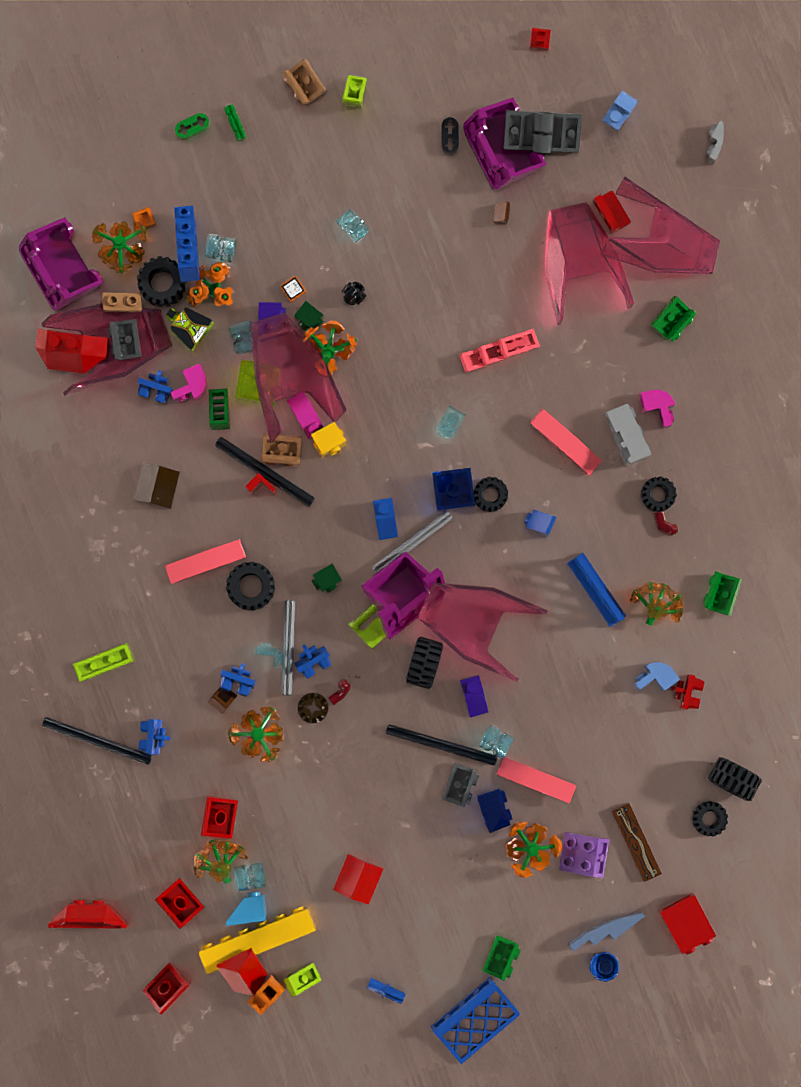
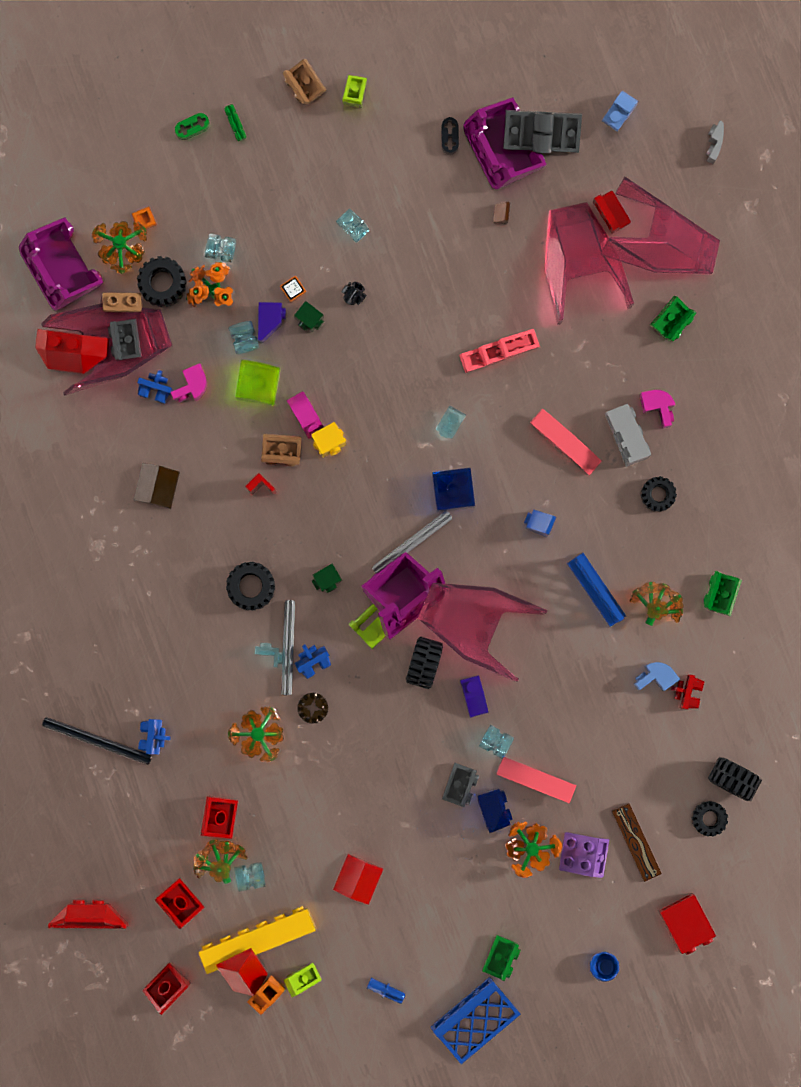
(103, 662): lime tile -> none
(187, 243): blue brick -> none
(189, 326): torso -> none
(205, 561): coral slope -> none
(222, 699): reddish brown slope -> none
(225, 418): green slope -> none
(245, 683): blue hips -> none
(249, 910): dark azure slope -> none
(265, 471): black axle -> none
(287, 367): clear pink windscreen -> none
(341, 348): orange plant -> none
(341, 693): dark red arm -> none
(385, 518): blue slope -> none
(441, 744): black axle -> none
(502, 494): black tyre -> none
(540, 38): red tile -> none
(613, 927): sand blue slope -> none
(664, 526): dark red arm -> none

